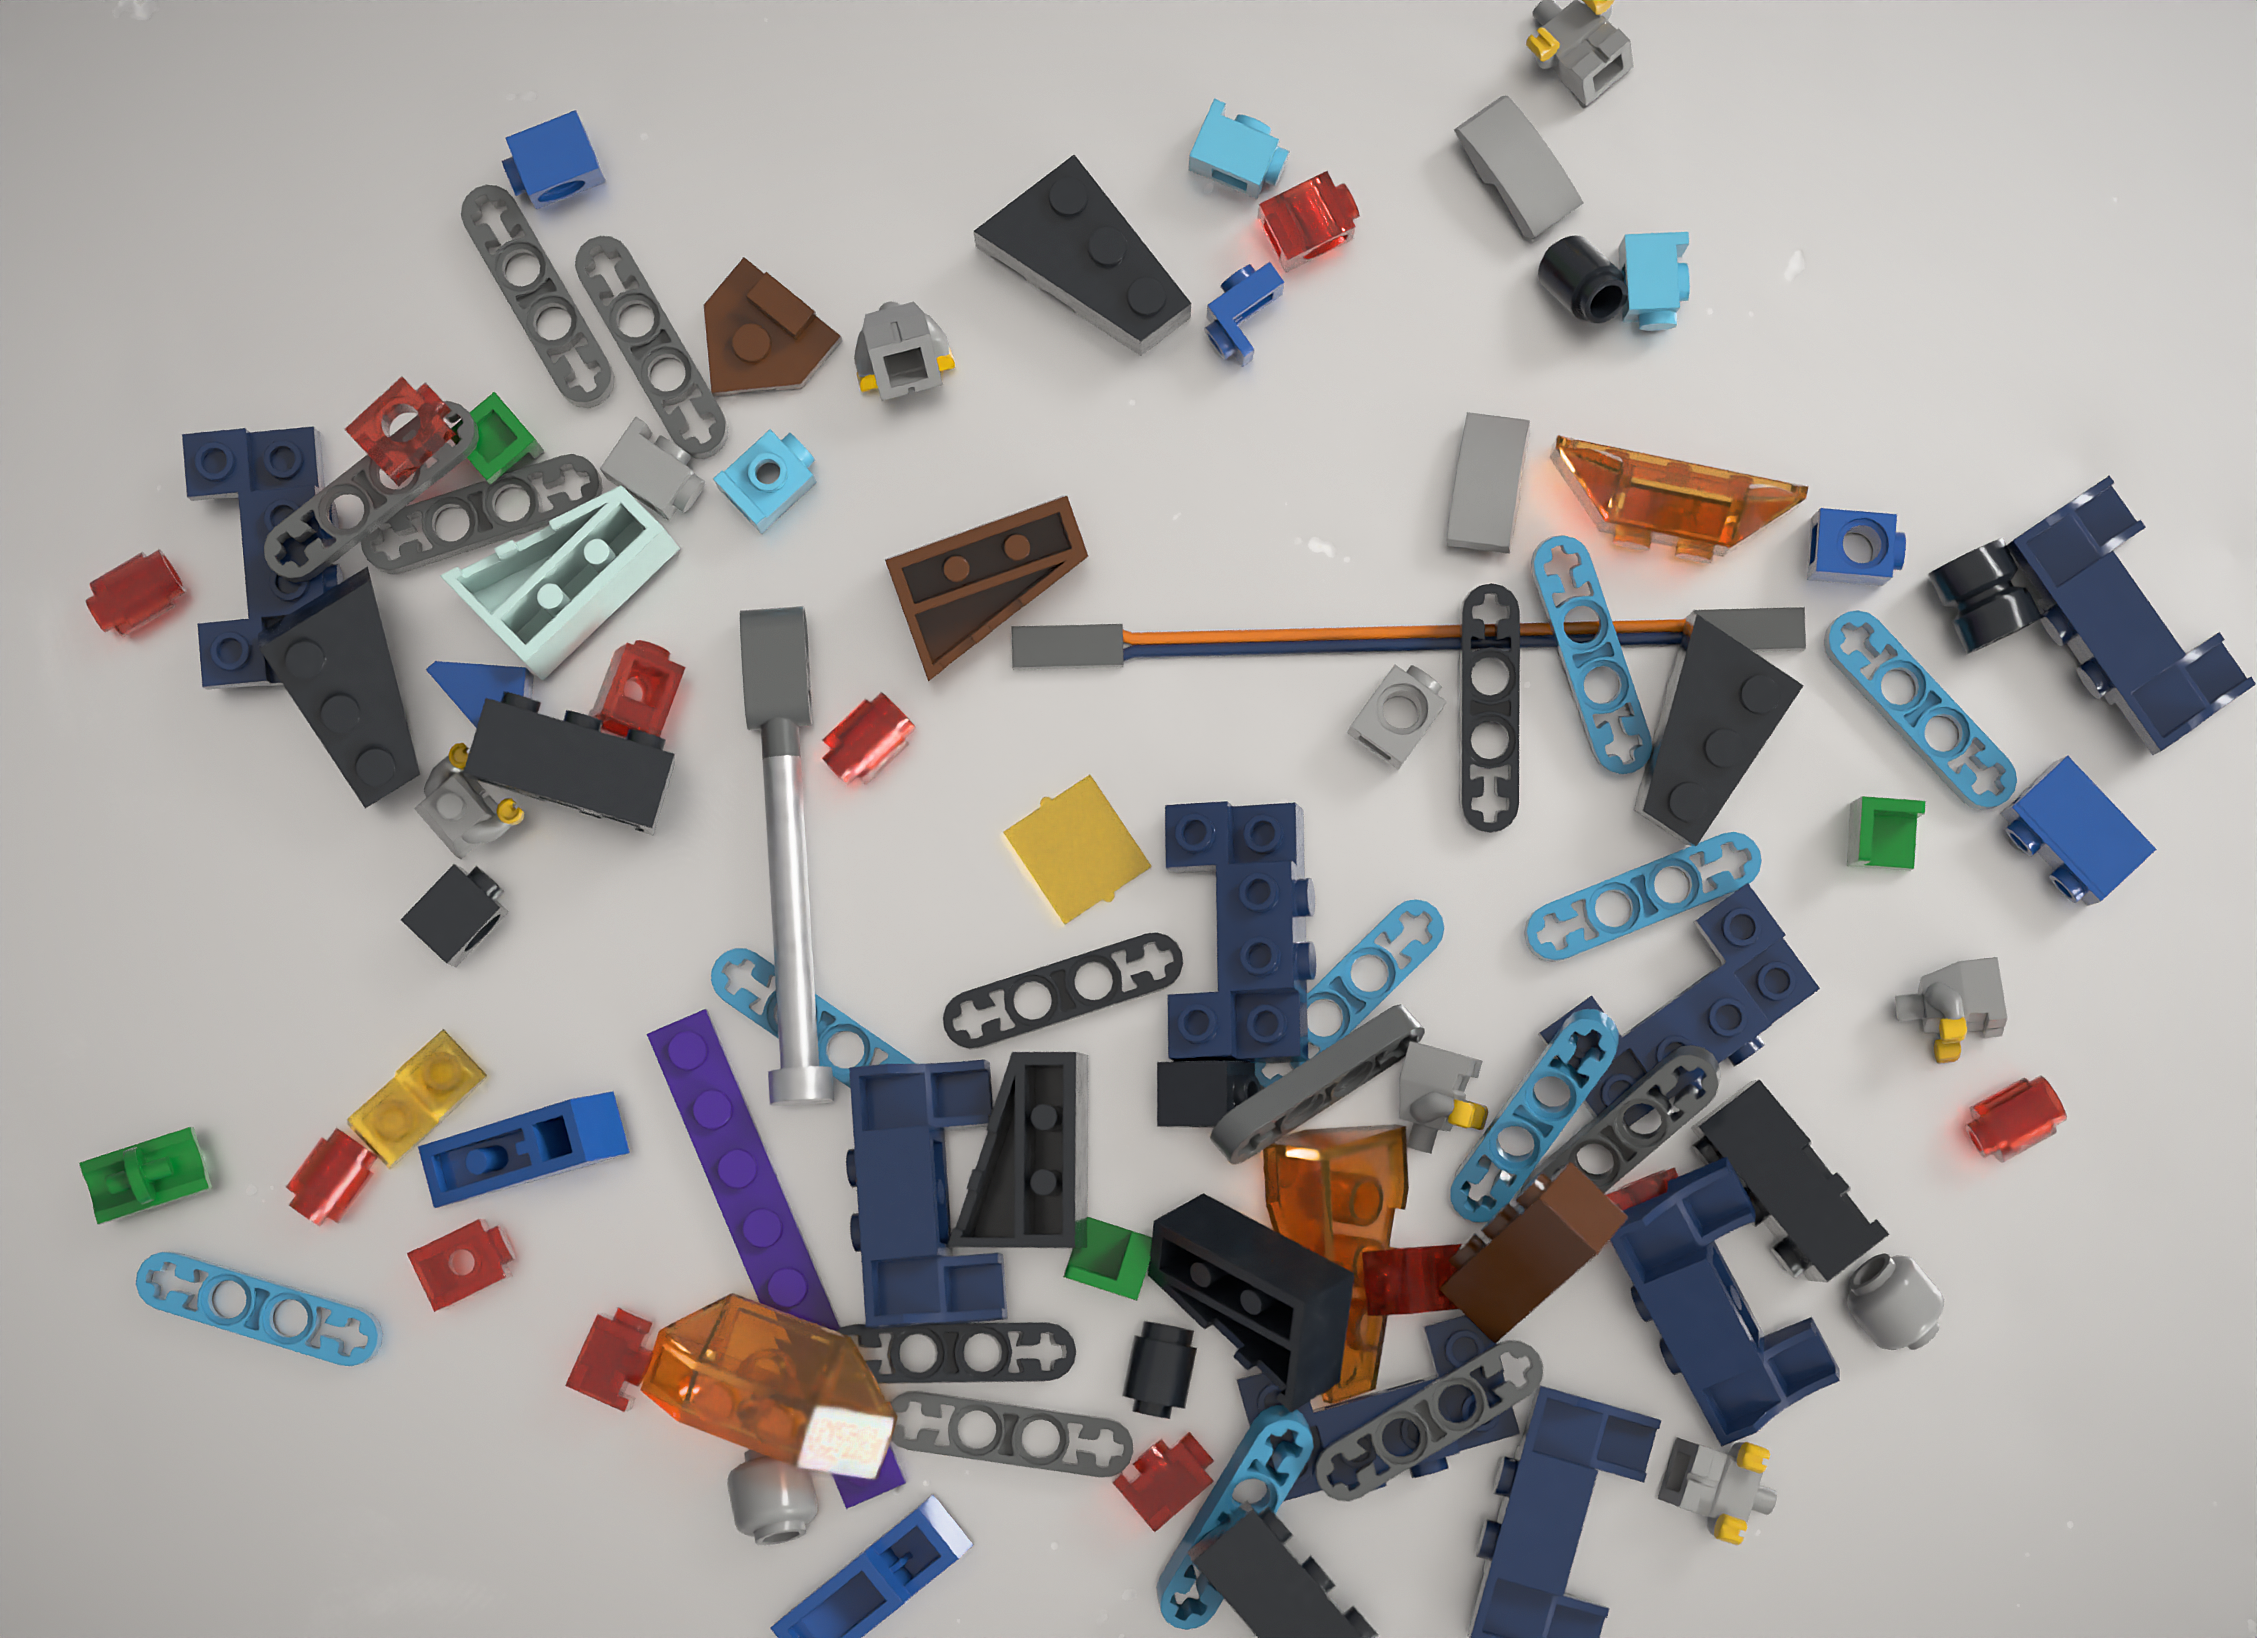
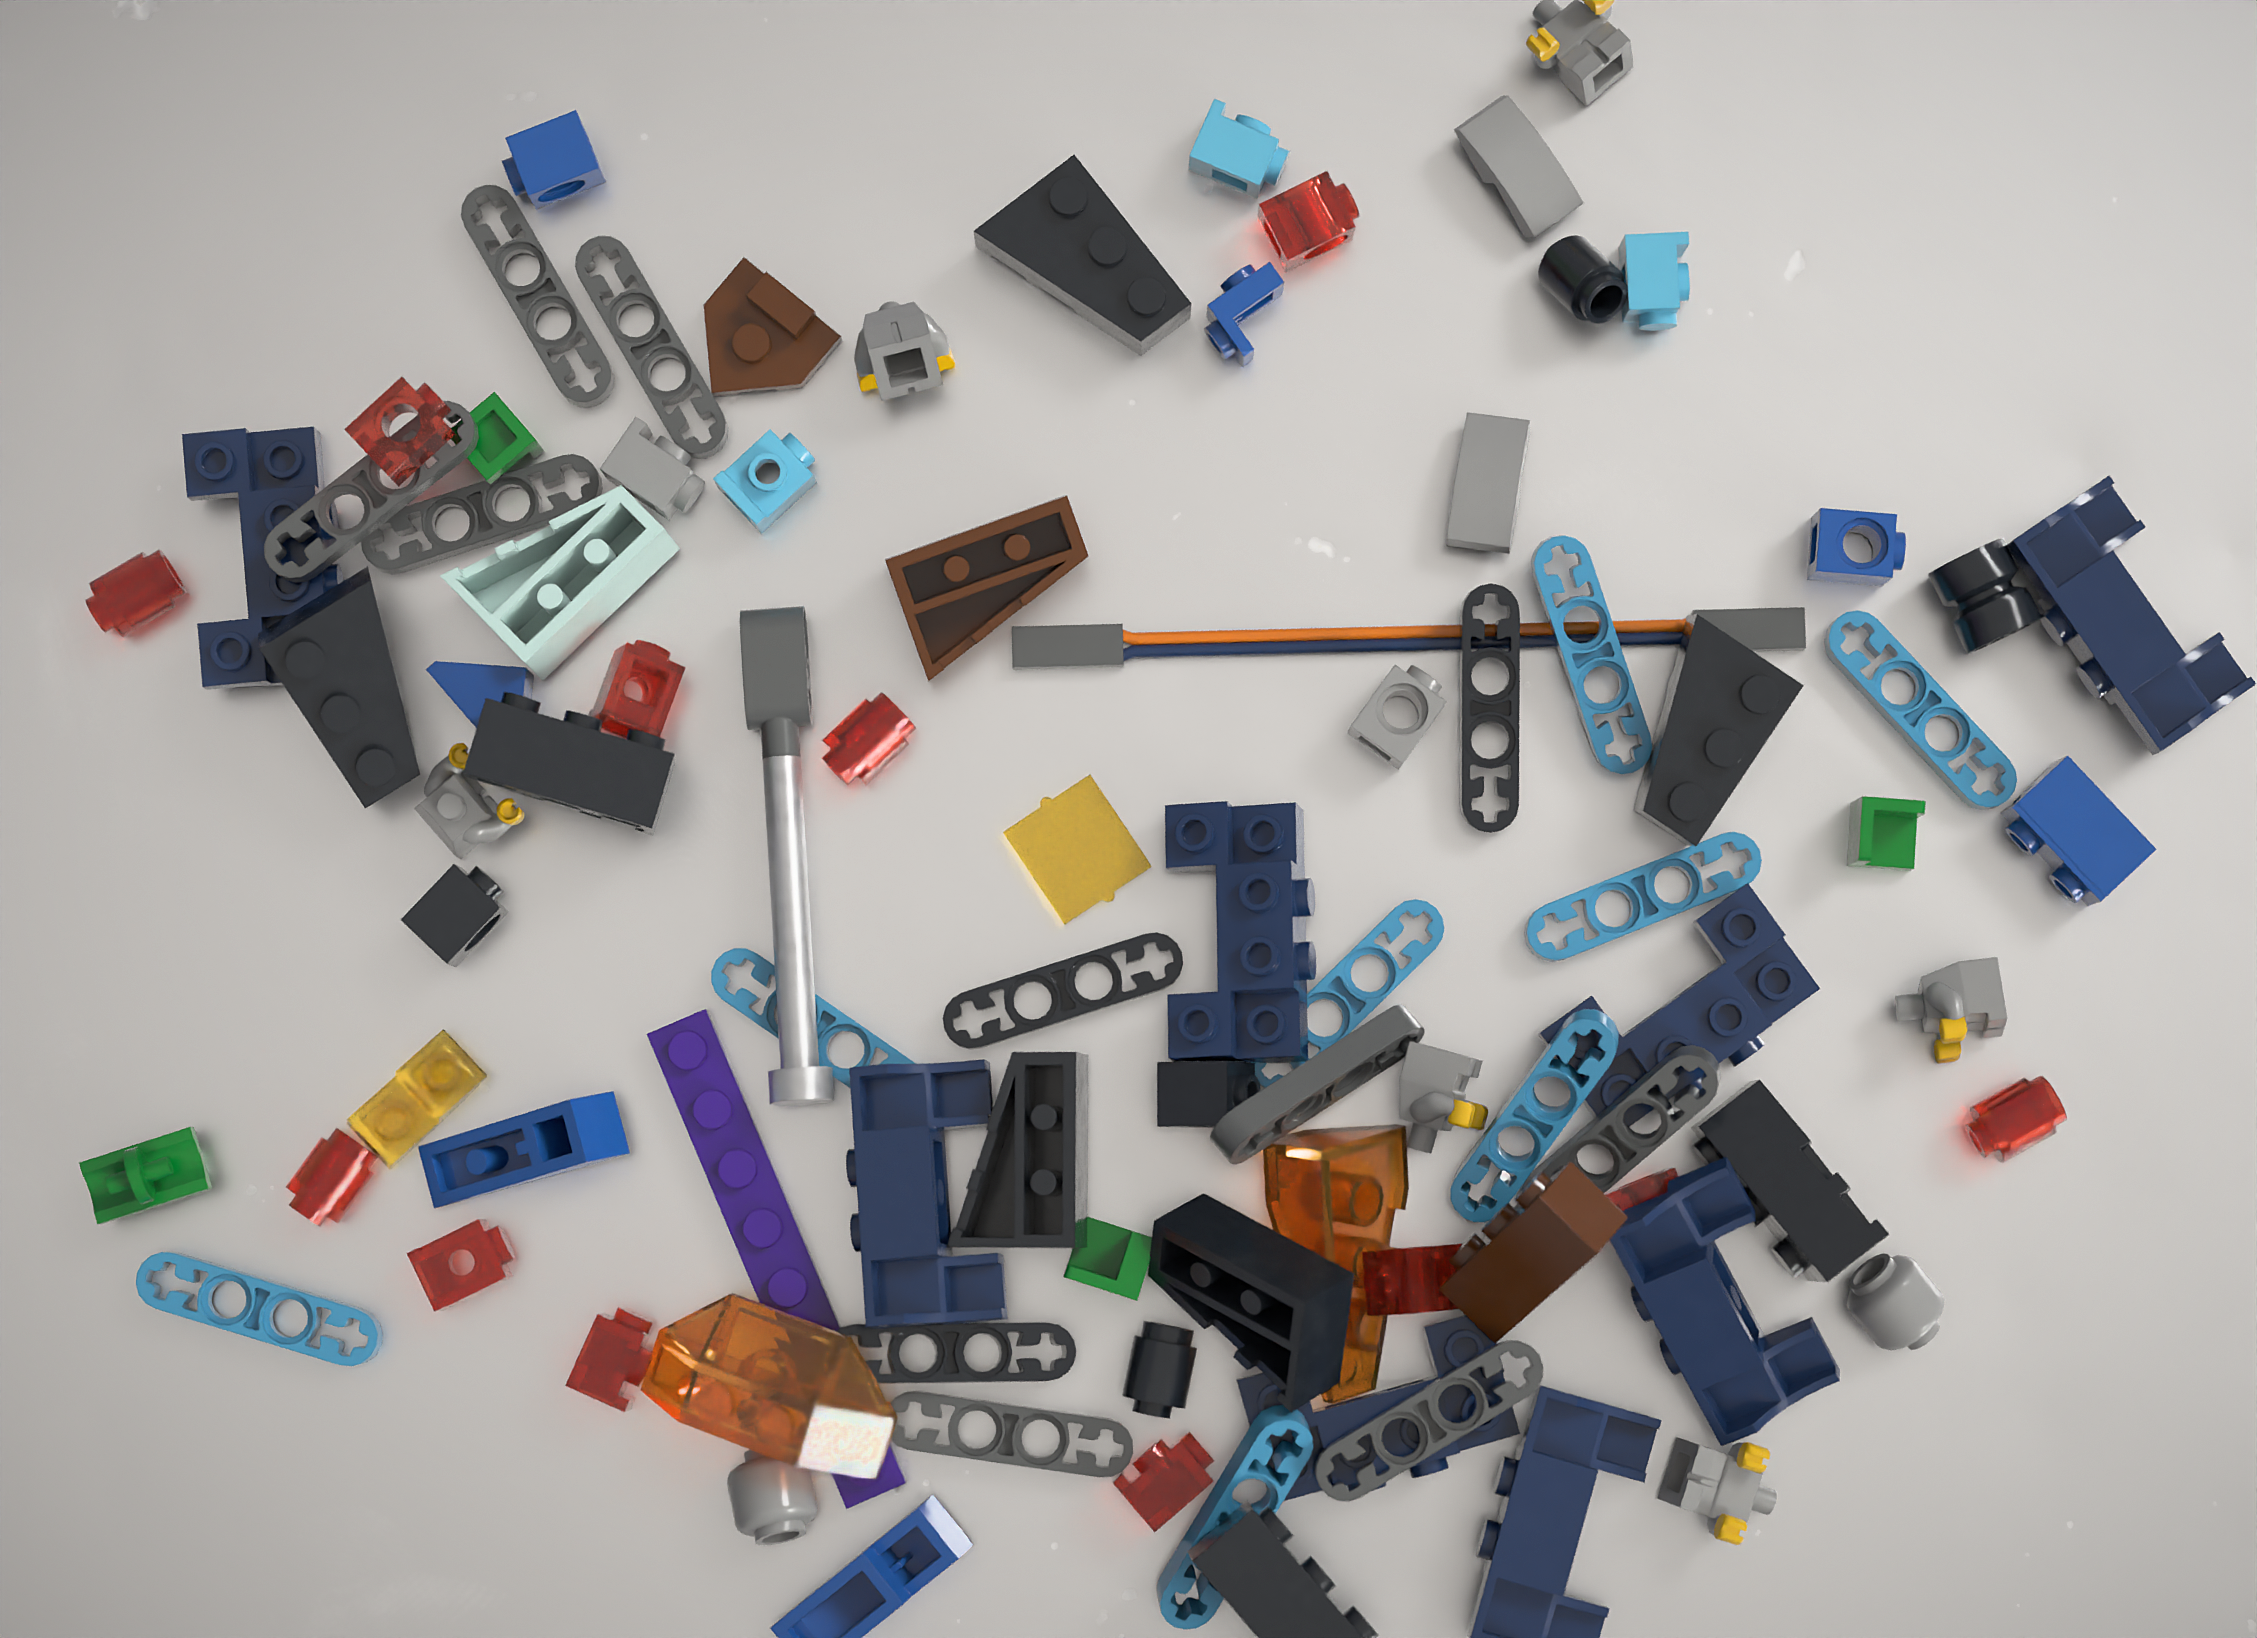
(1671, 500): clear orange wedge -> none

